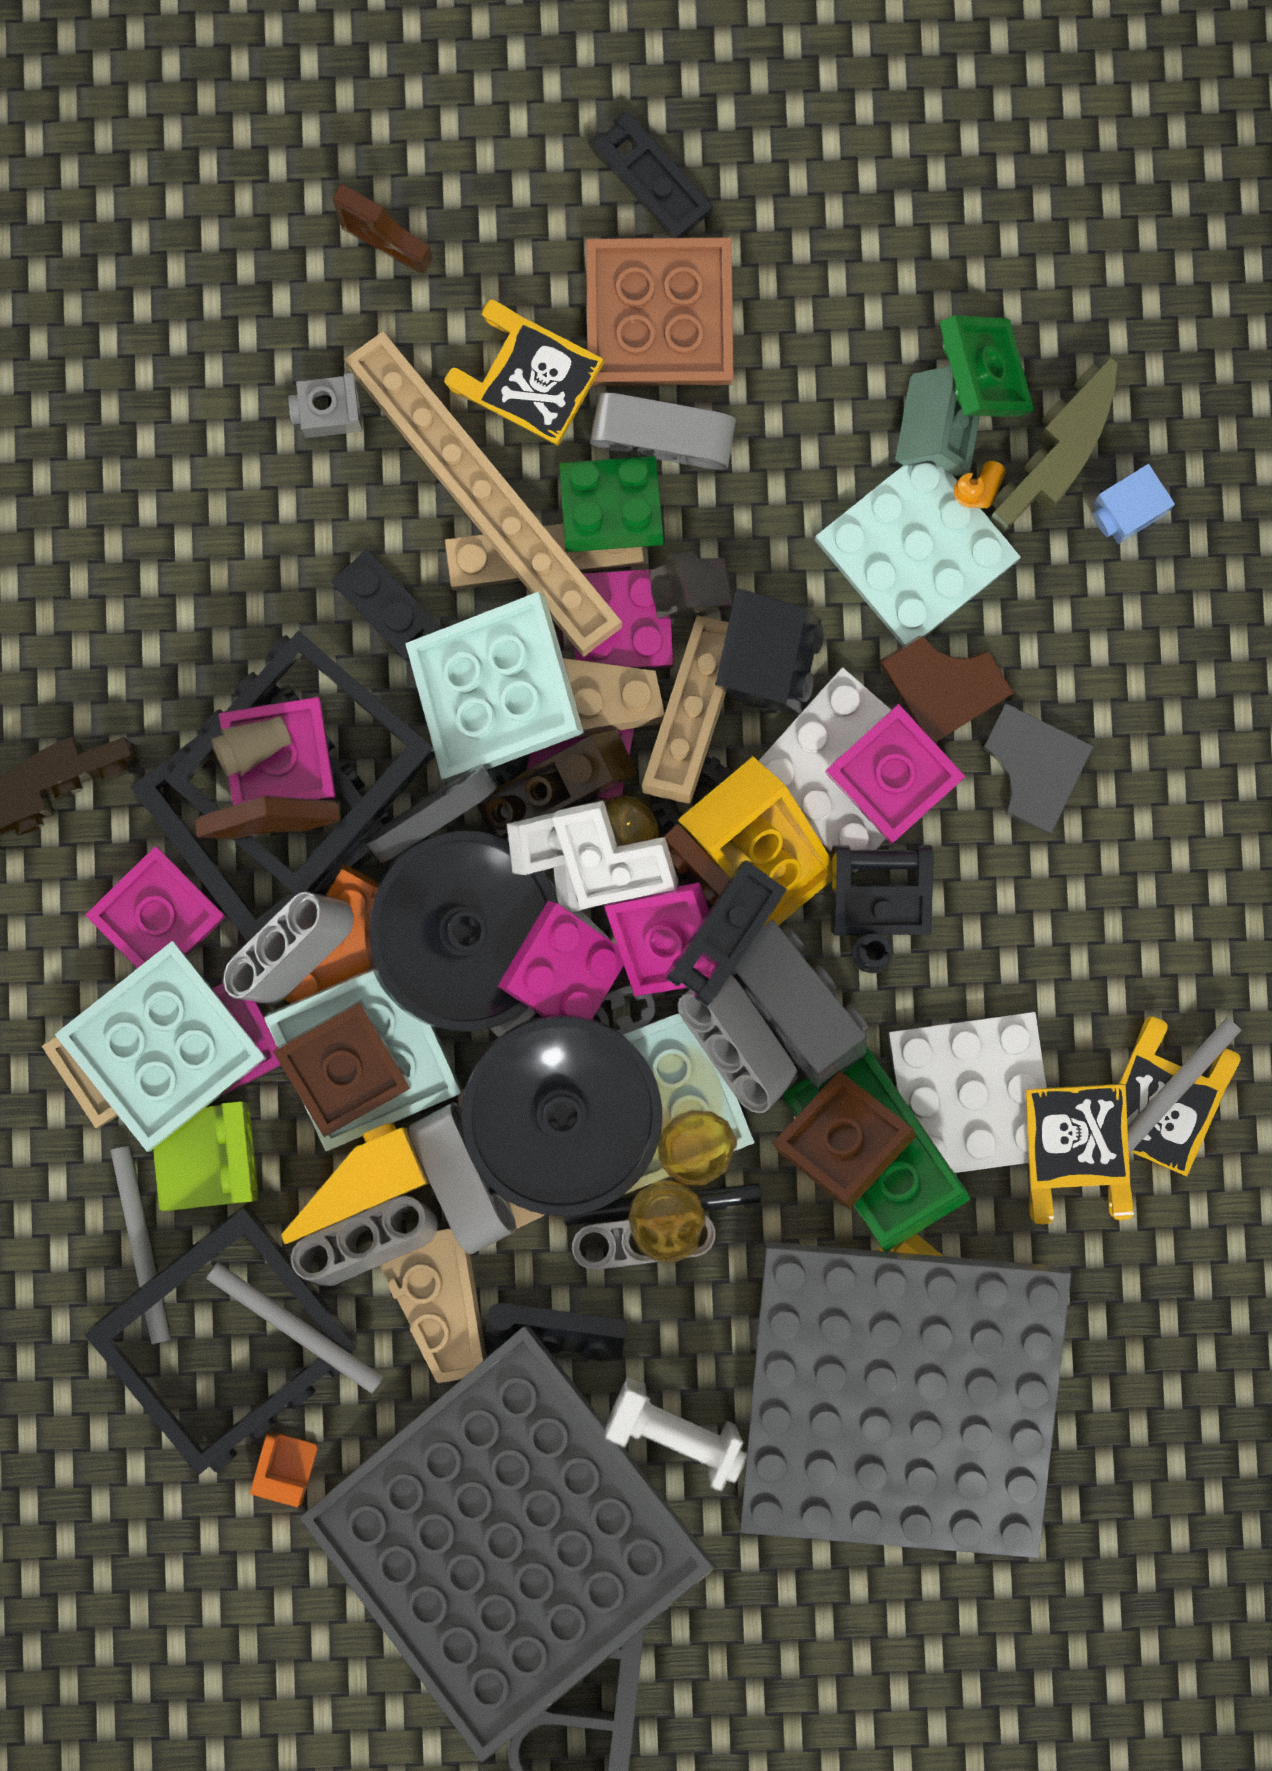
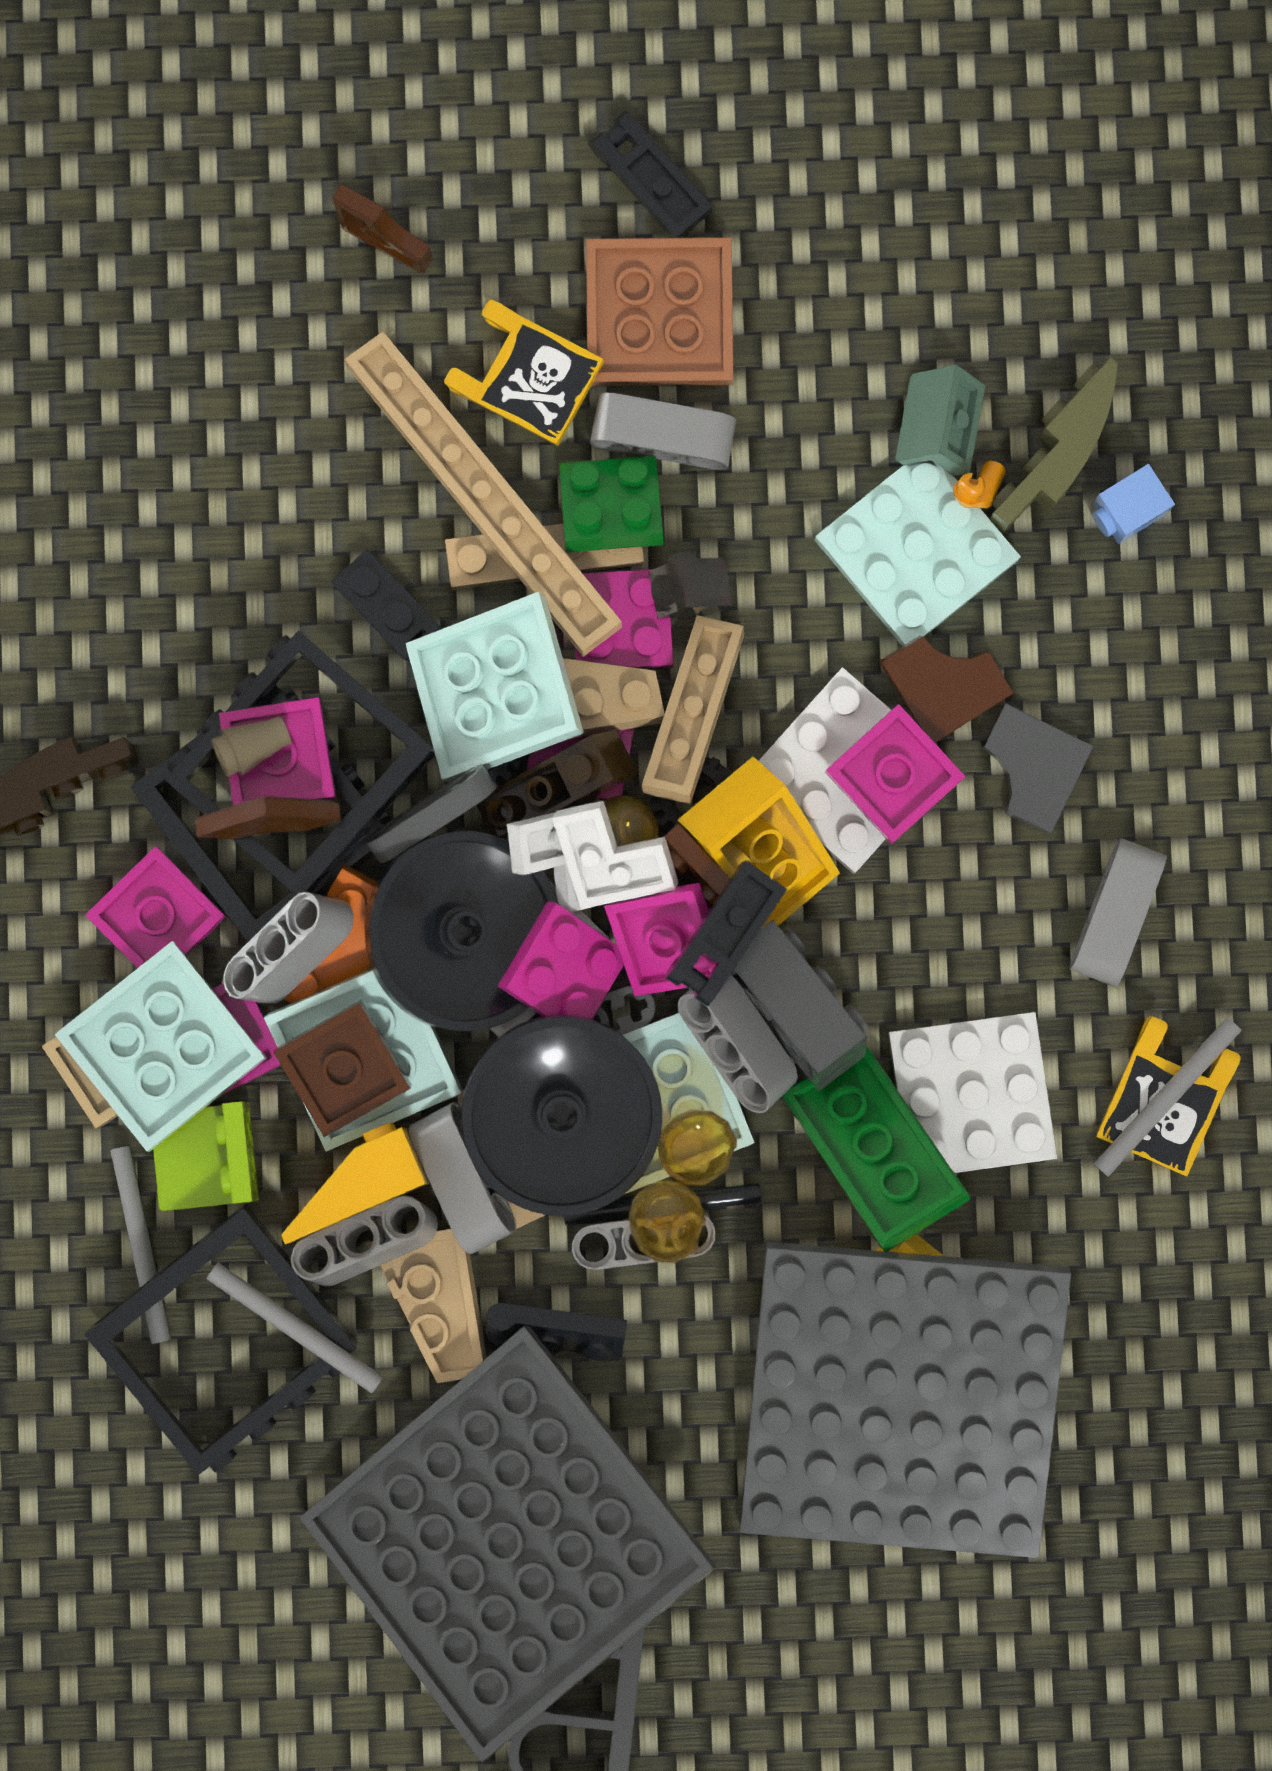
(284, 1469): orange panel -> none
(339, 418): light grey brick -> none
(636, 1416): white fence -> none
(769, 653): black slope -> none
(844, 1139): reddish brown plate -> none
(881, 906): black plate -> none
(881, 946): black pin -> none
(986, 366): green plate -> none
(1077, 1141): flag -> none
(1118, 912): none -> light grey beam

